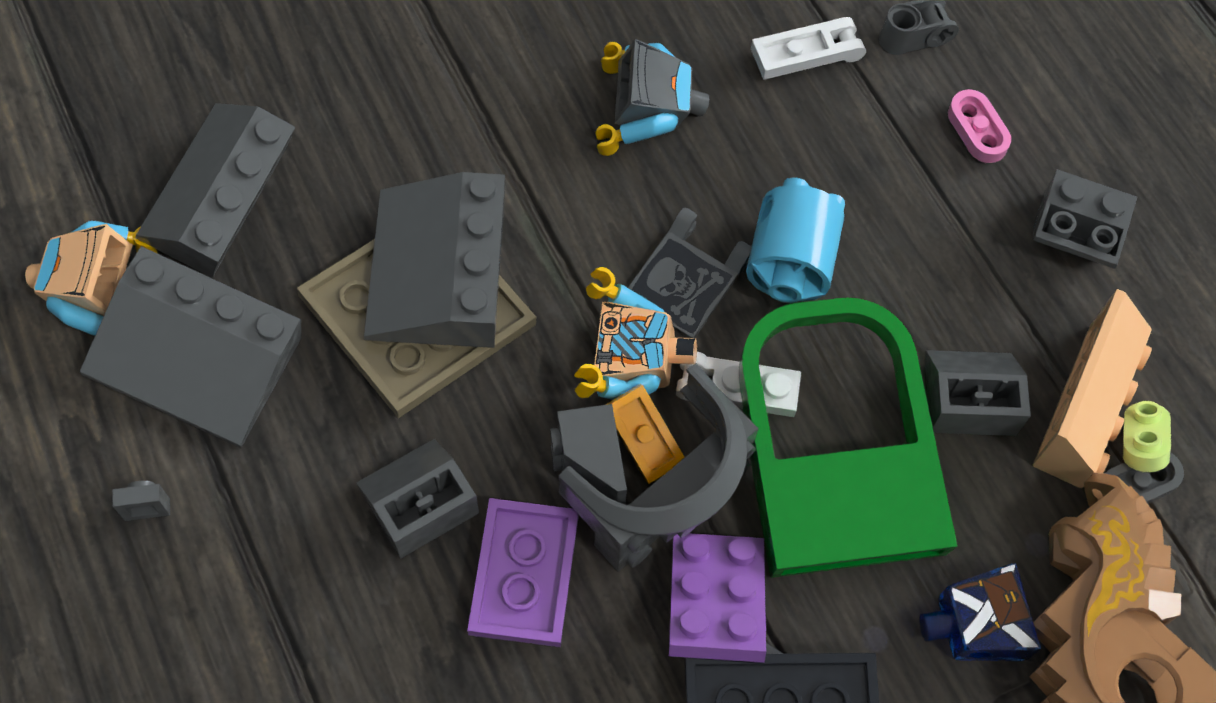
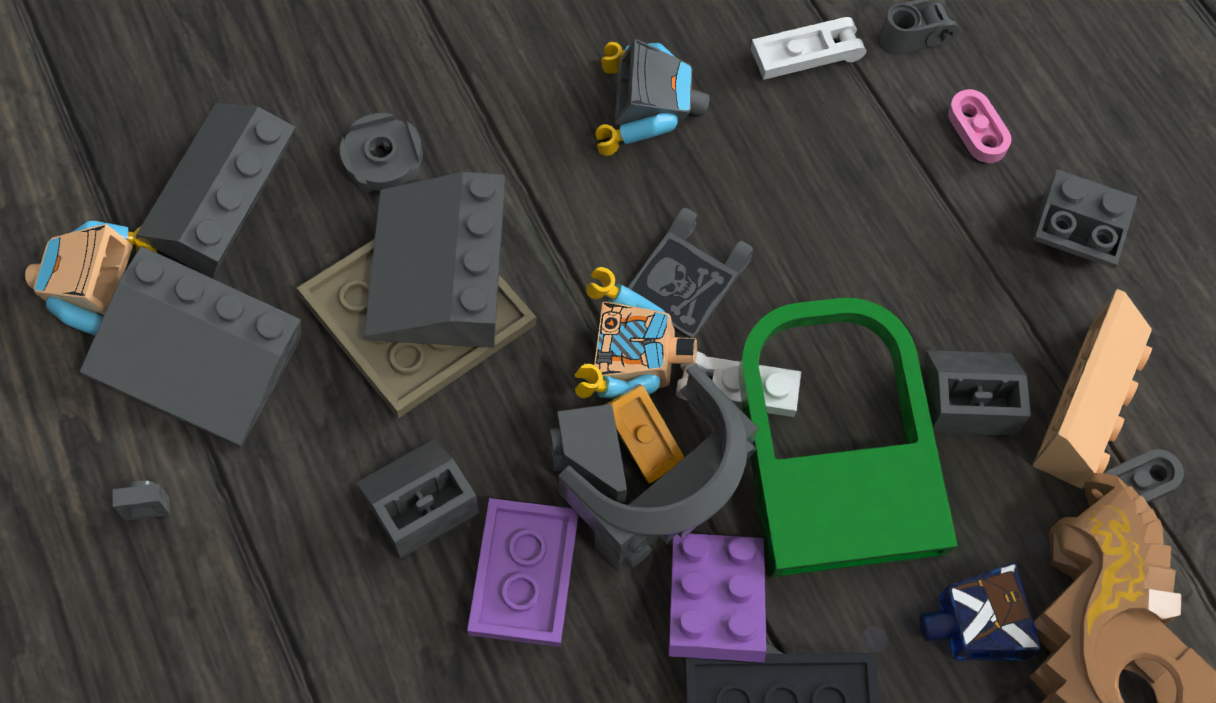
(385, 172): none -> dark grey plate
(796, 242): medium azure cylinder -> none
(1146, 437): yellowish green plate -> none

